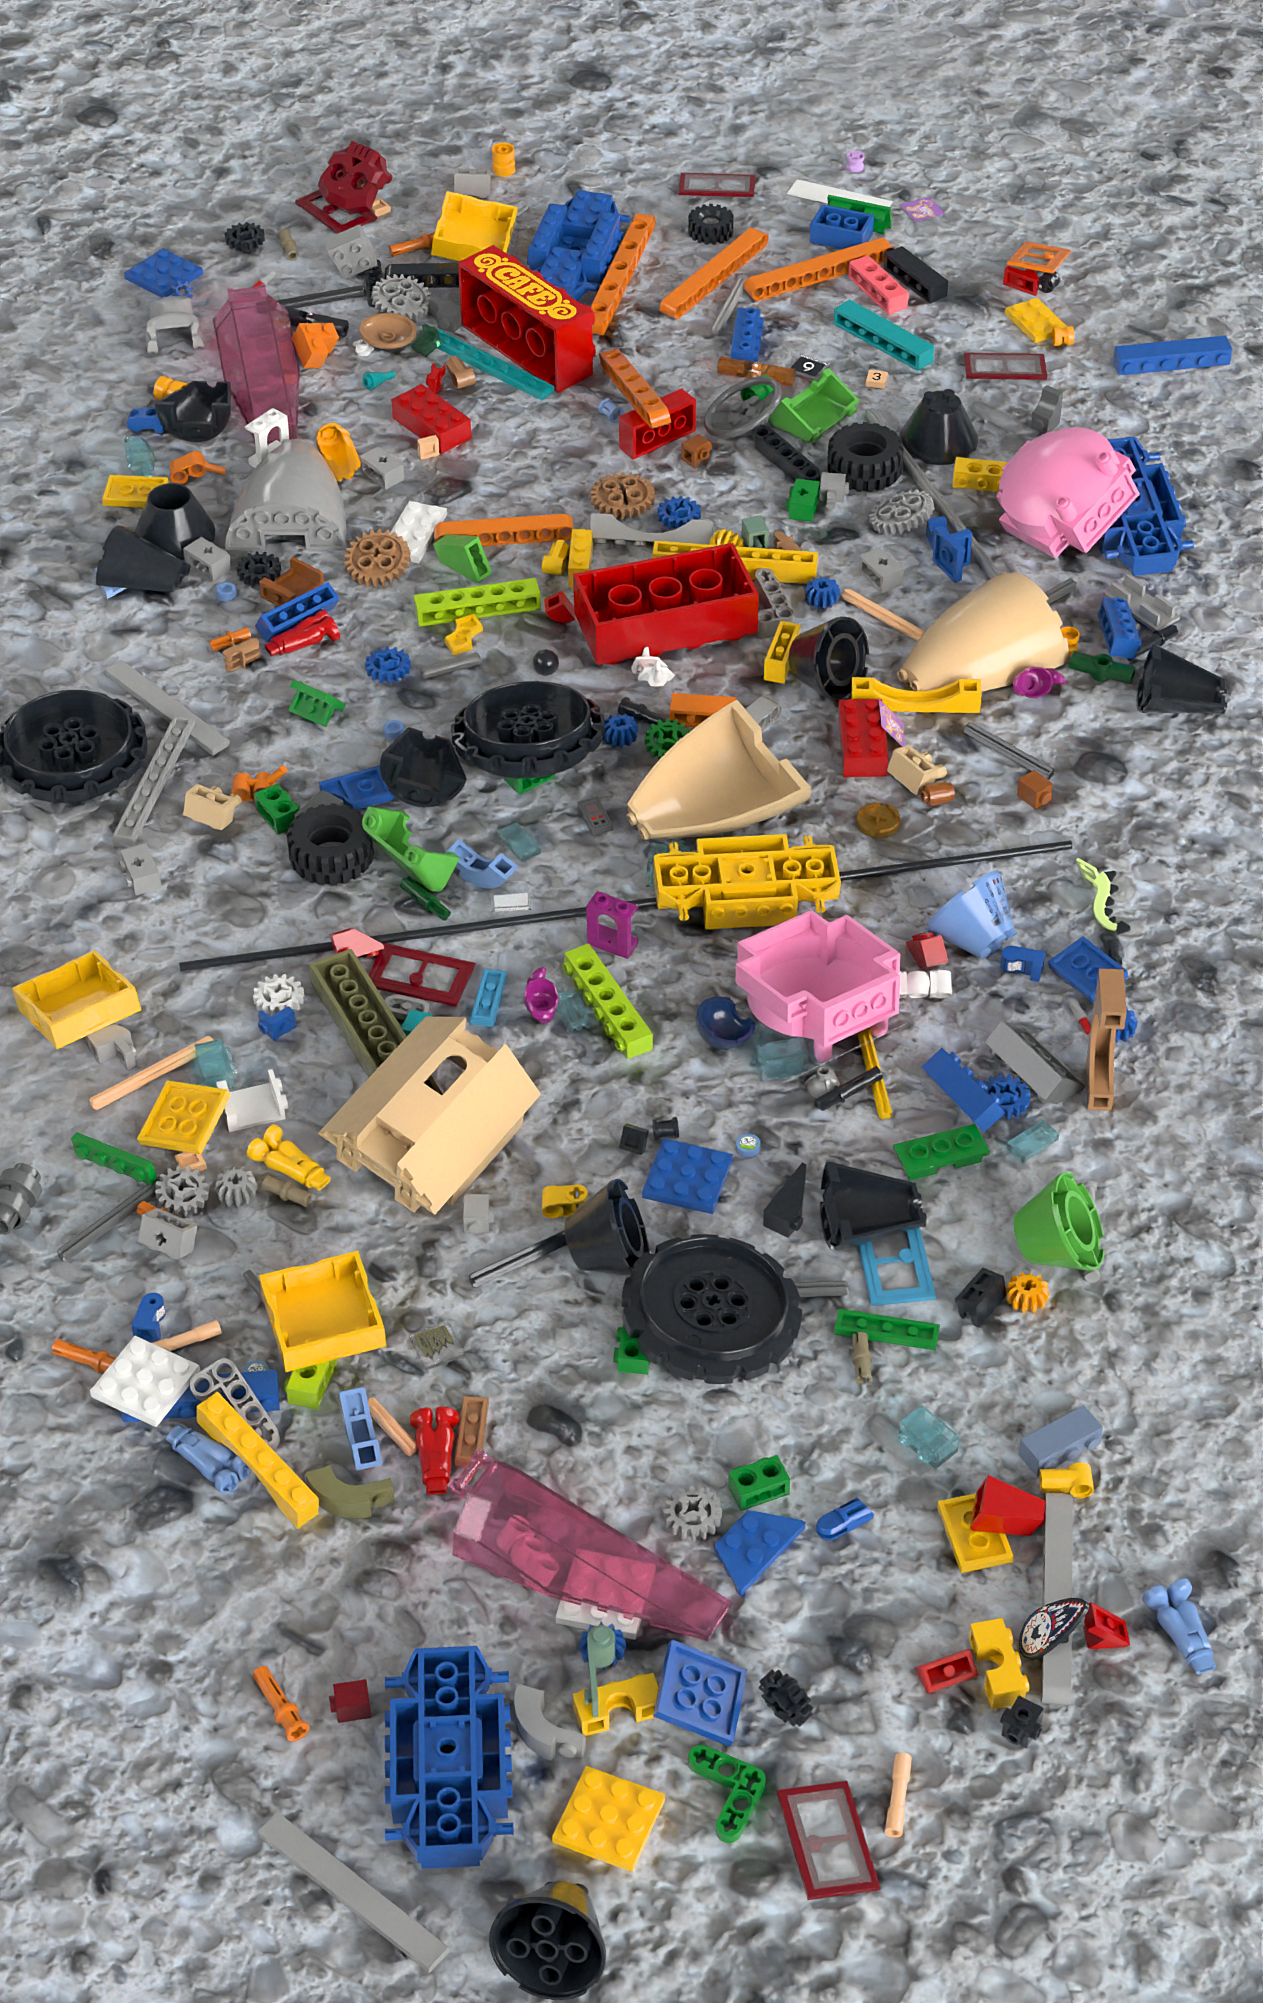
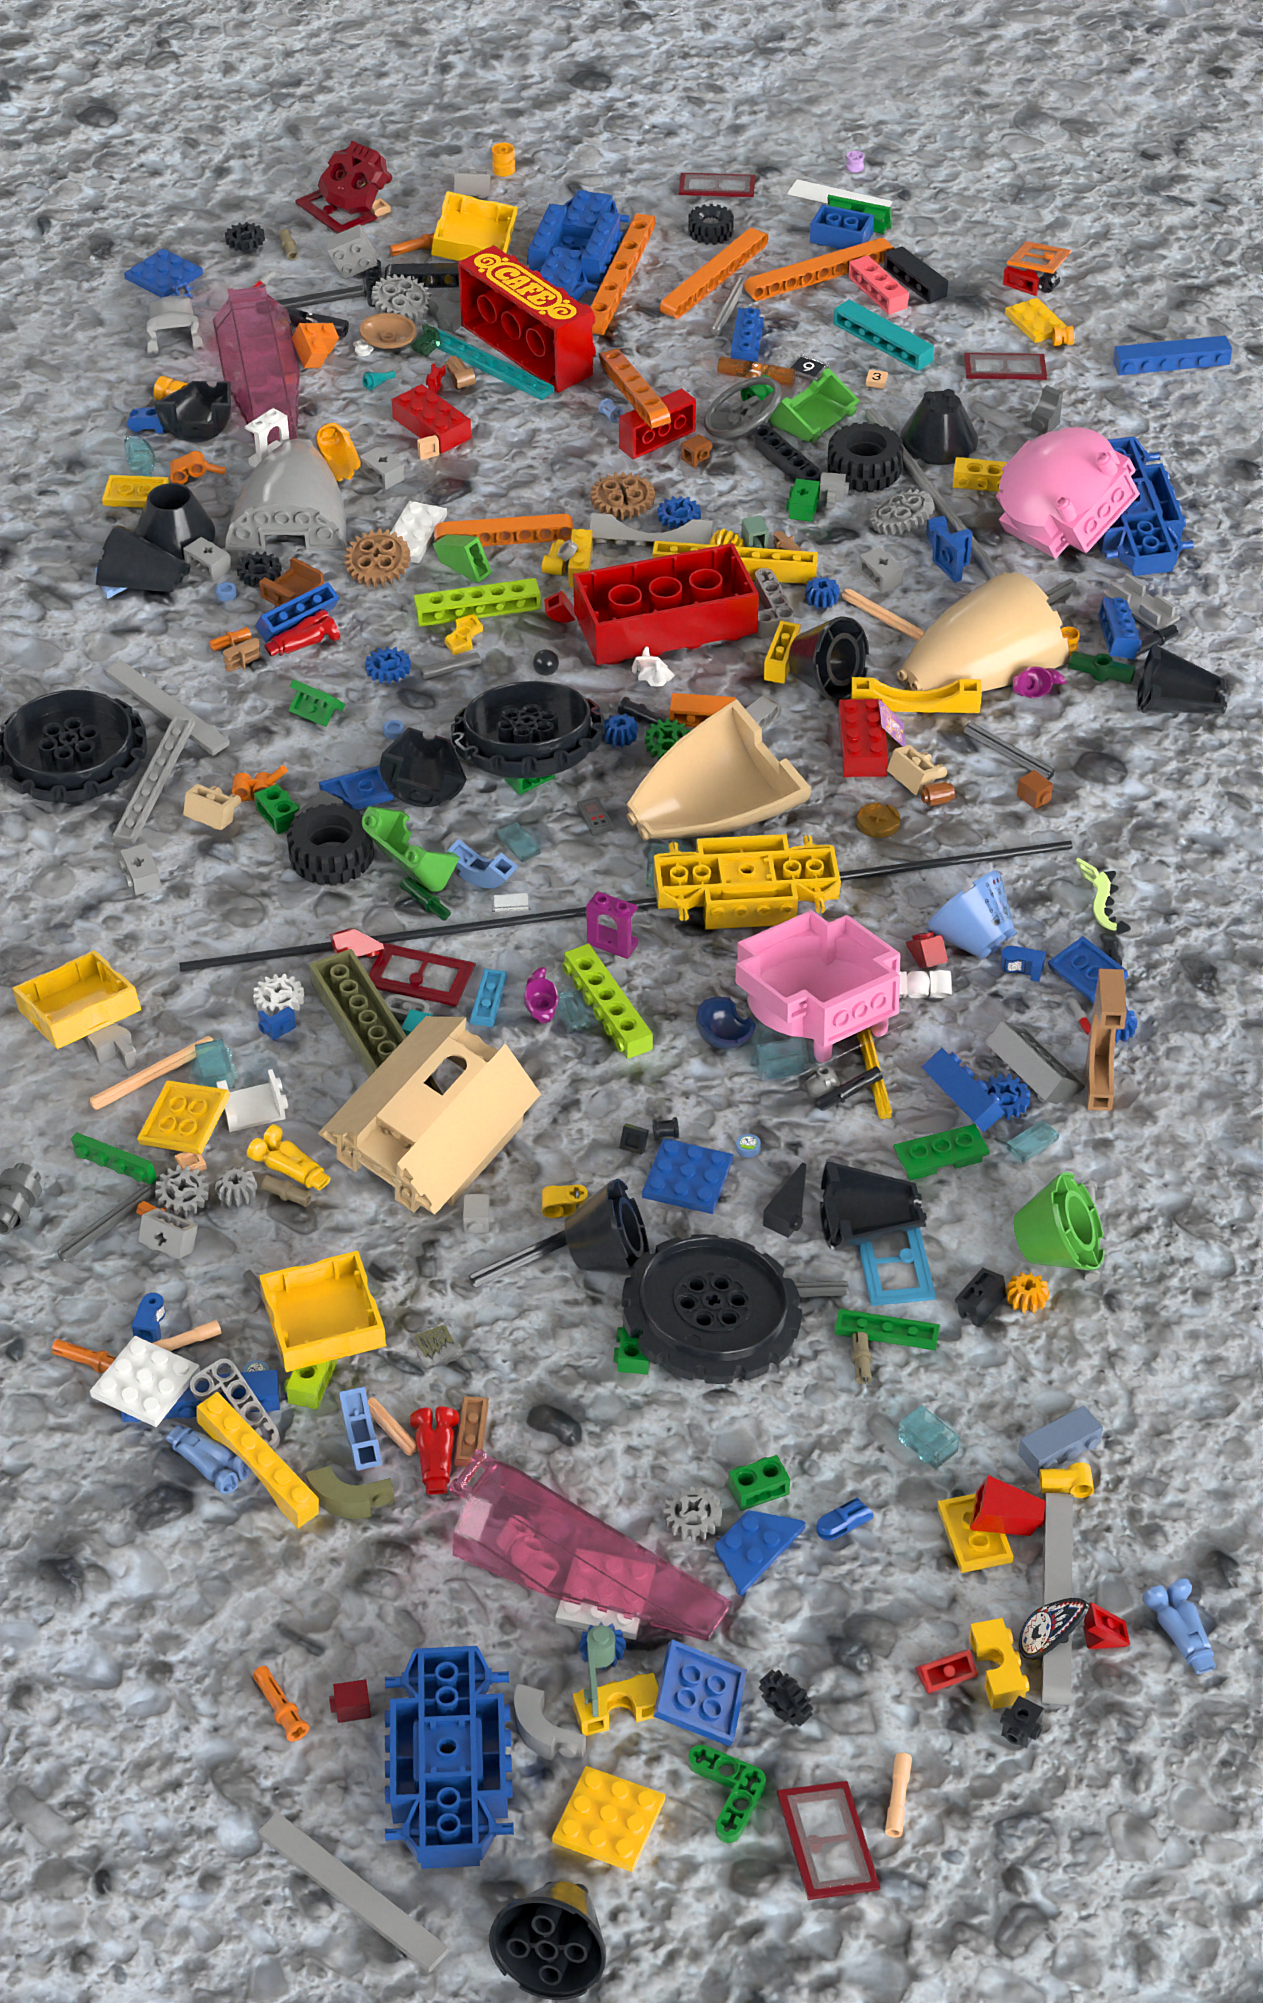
(567, 550): none -> light grey tile
(922, 209): medium lavender sticker -> none

